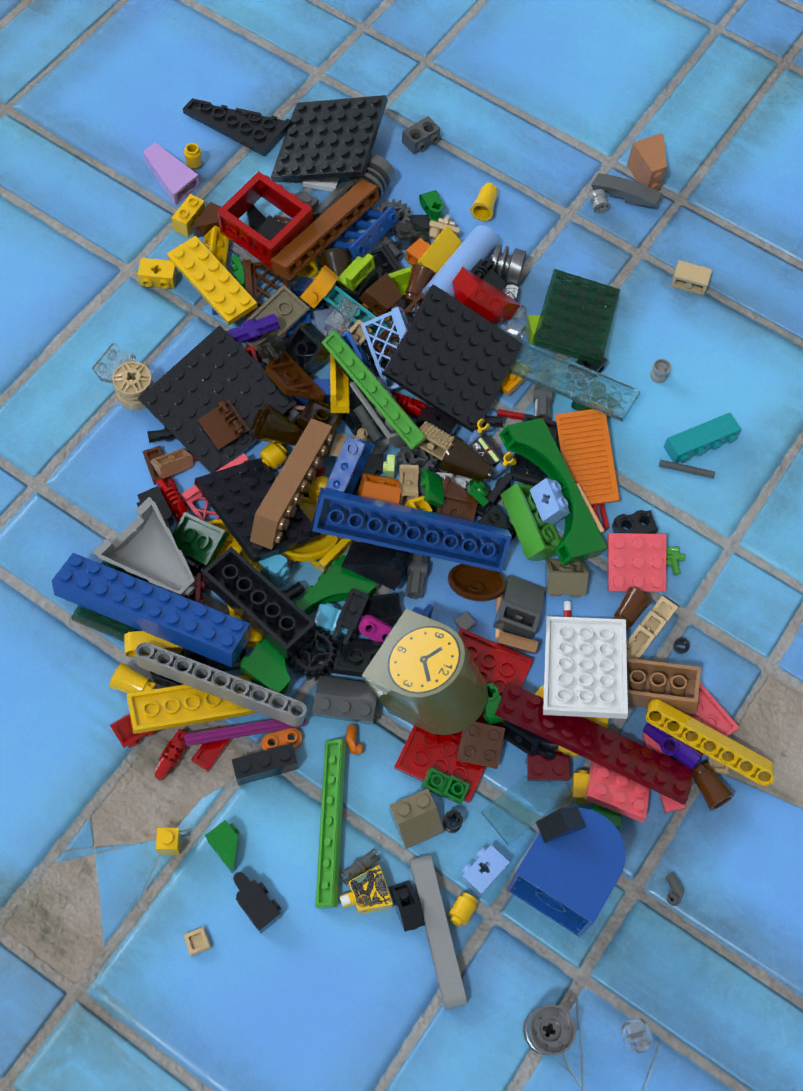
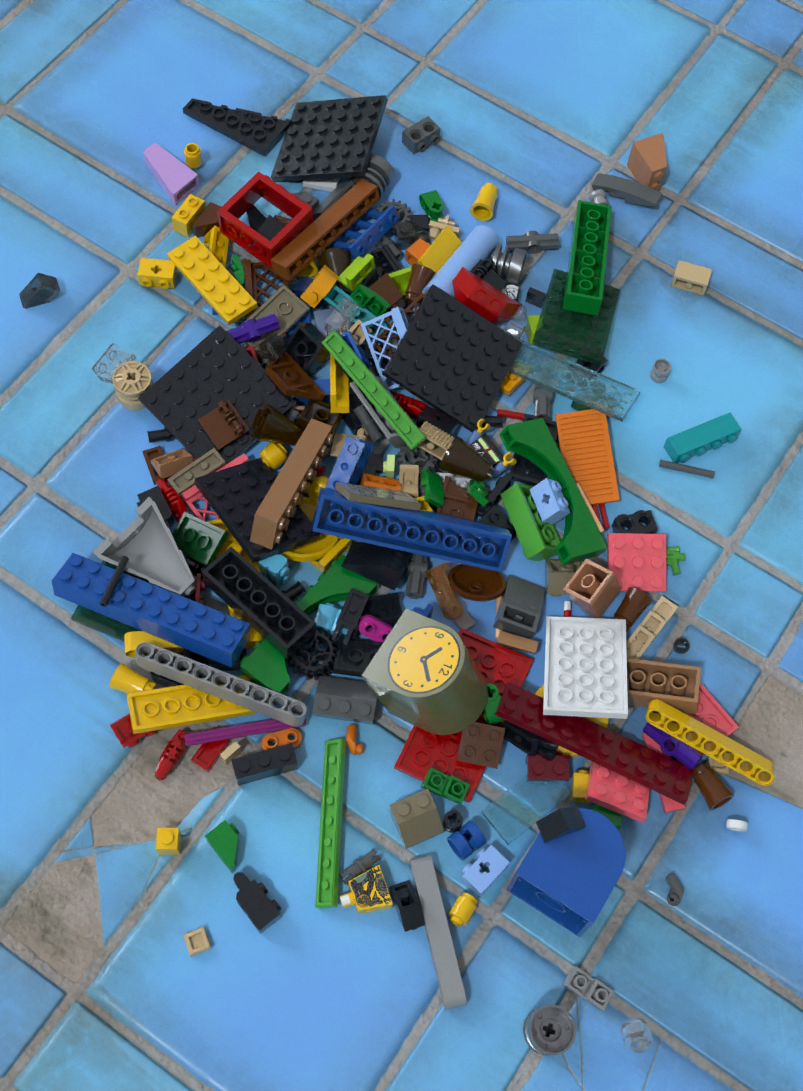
(39, 291): none -> clear smoke slope
(114, 581): none -> black piece
(202, 466): none -> dark tan plate
(230, 753): none -> tan tile
(366, 297): none -> green slope
(377, 496): none -> tile
(444, 594): none -> clear orange leg
(459, 840): none -> blue wheel
(533, 242): none -> dark grey piece
(535, 297): none -> black tile
(587, 258): none -> green brick
(588, 988): none -> light grey slope
(592, 588): none -> nougat slope
(736, 825): none -> white tile

